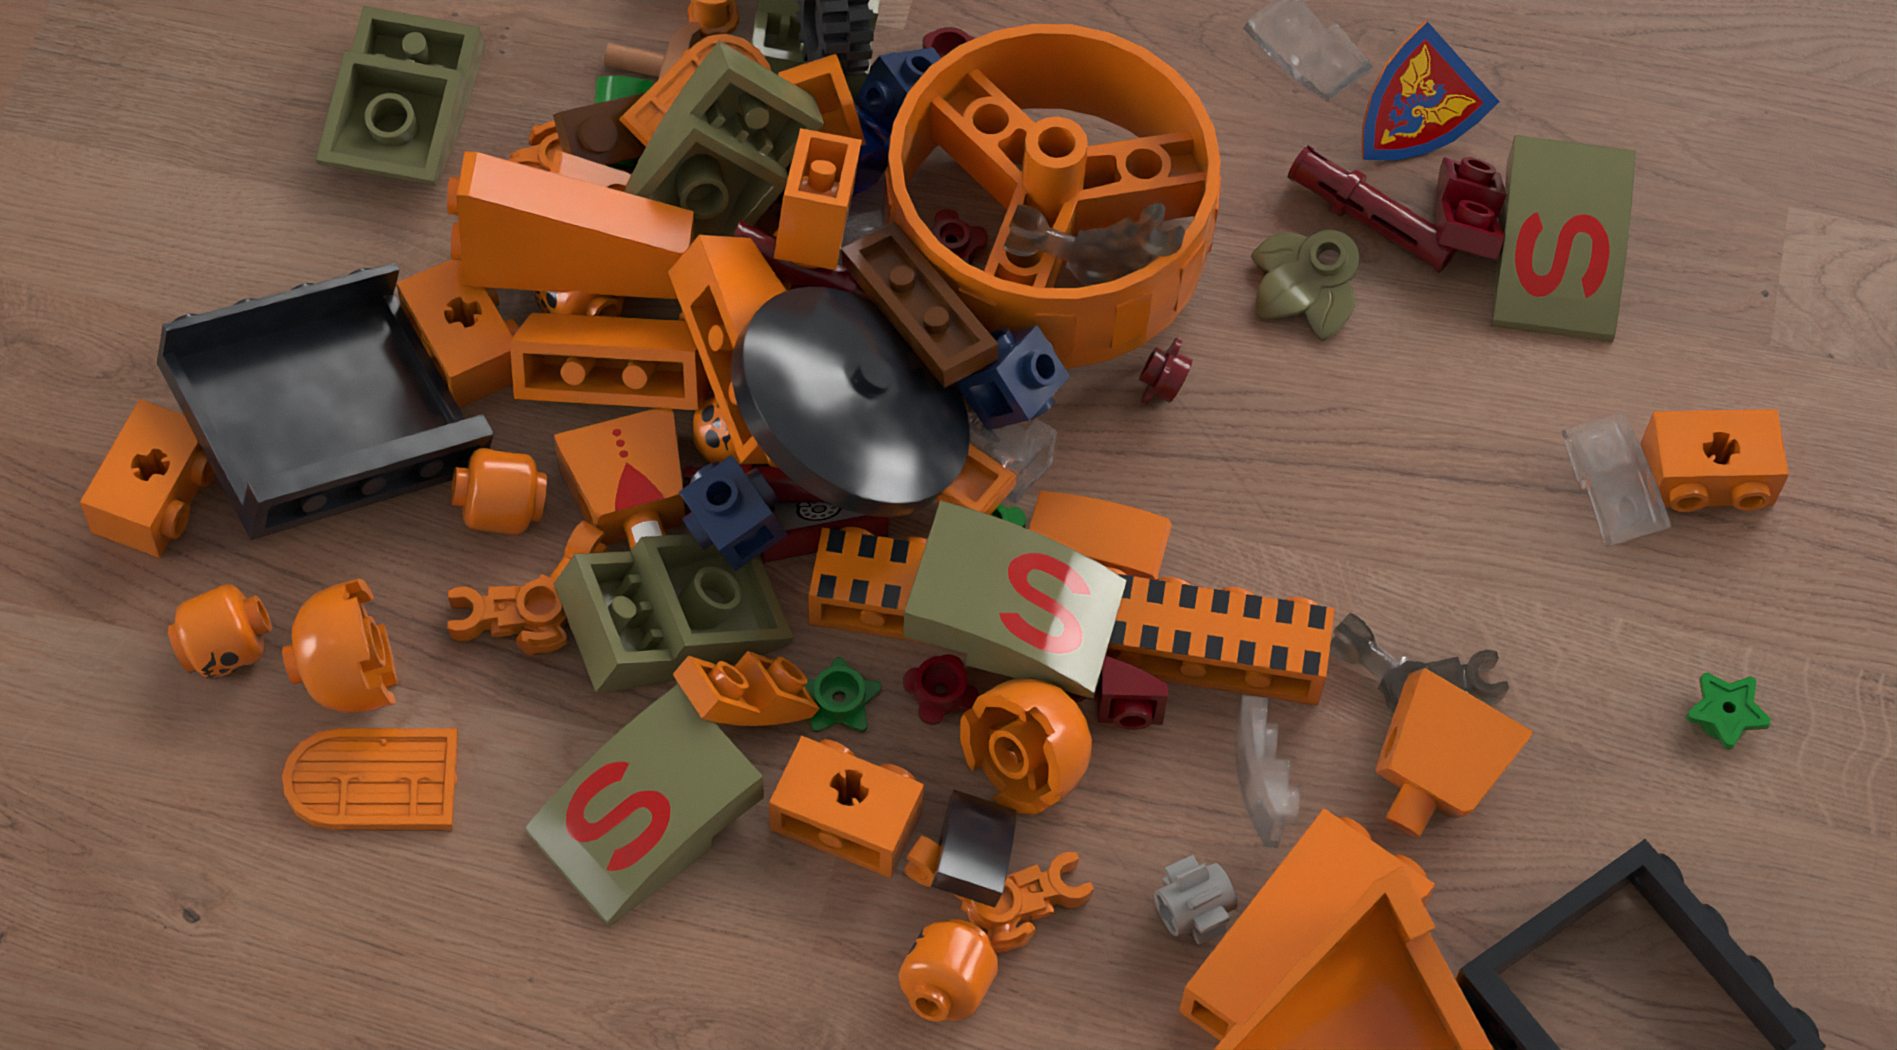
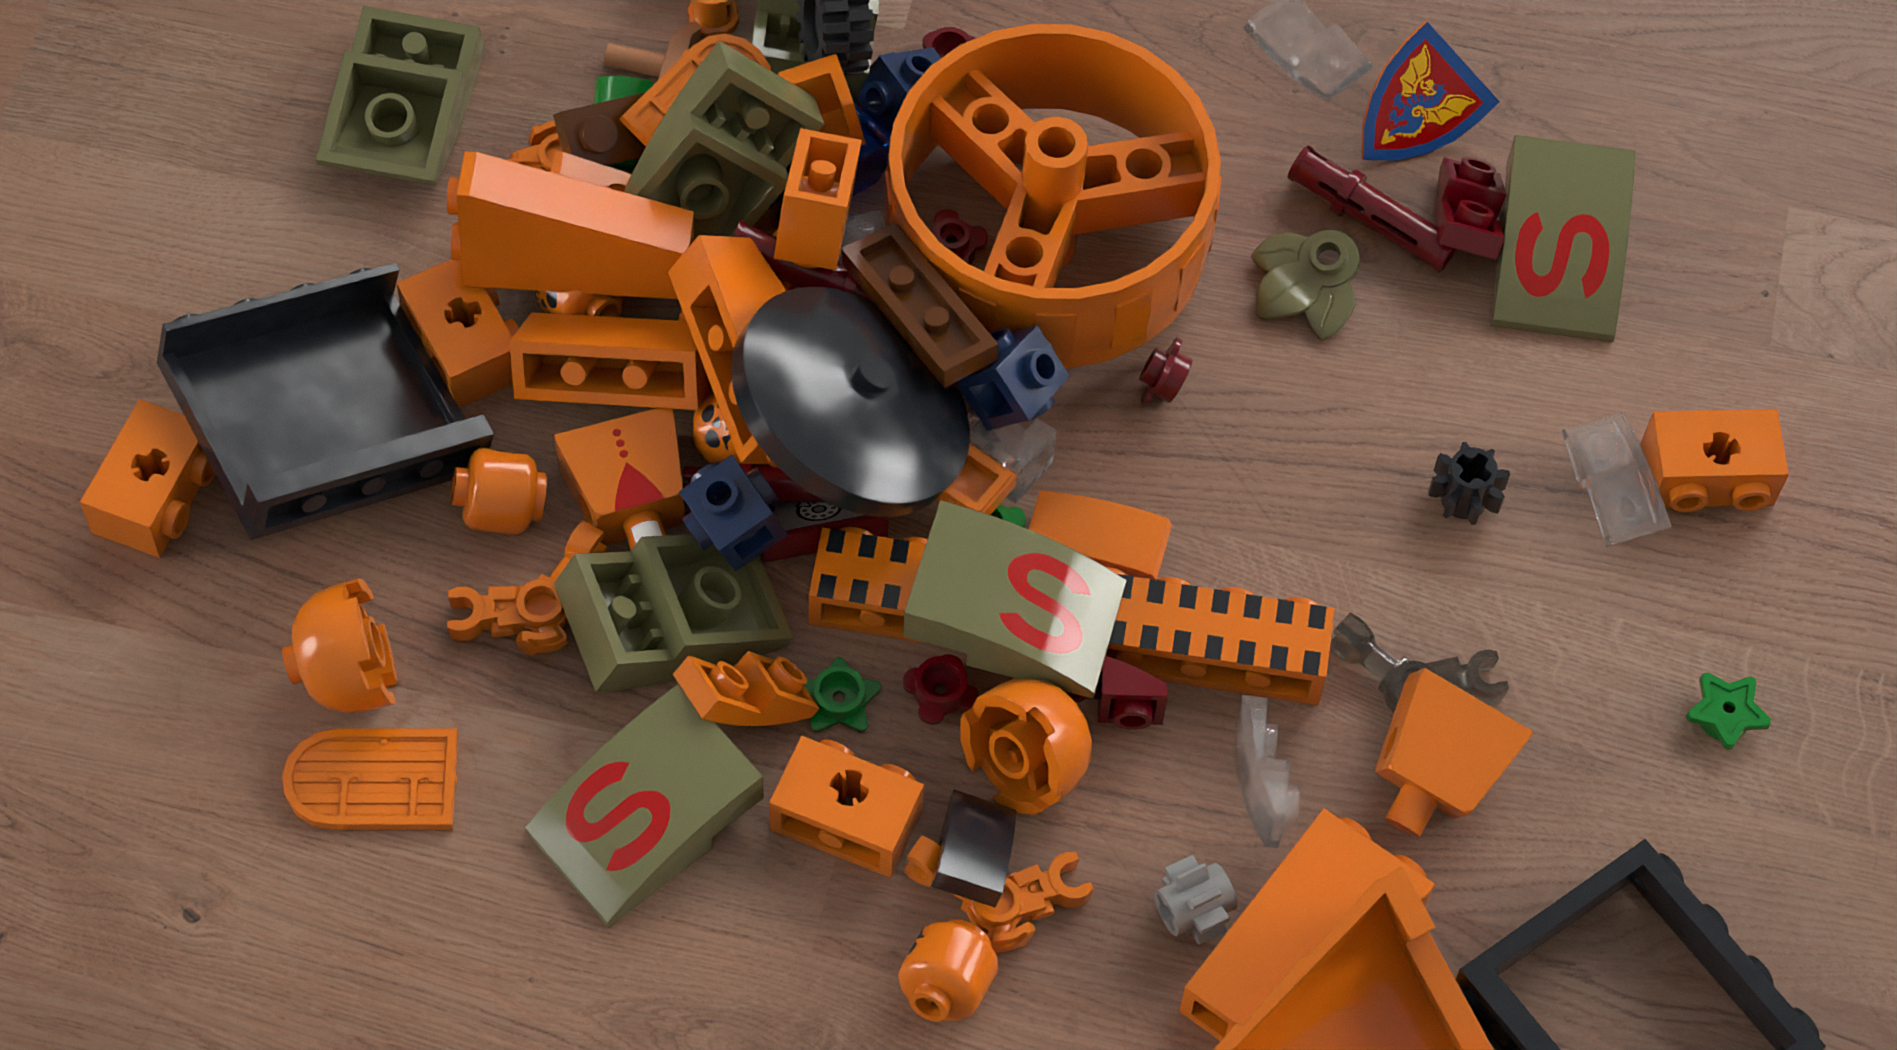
(219, 631): orange head -> none
(1098, 253): clear smoke piece -> none
(1469, 483): none -> black gear

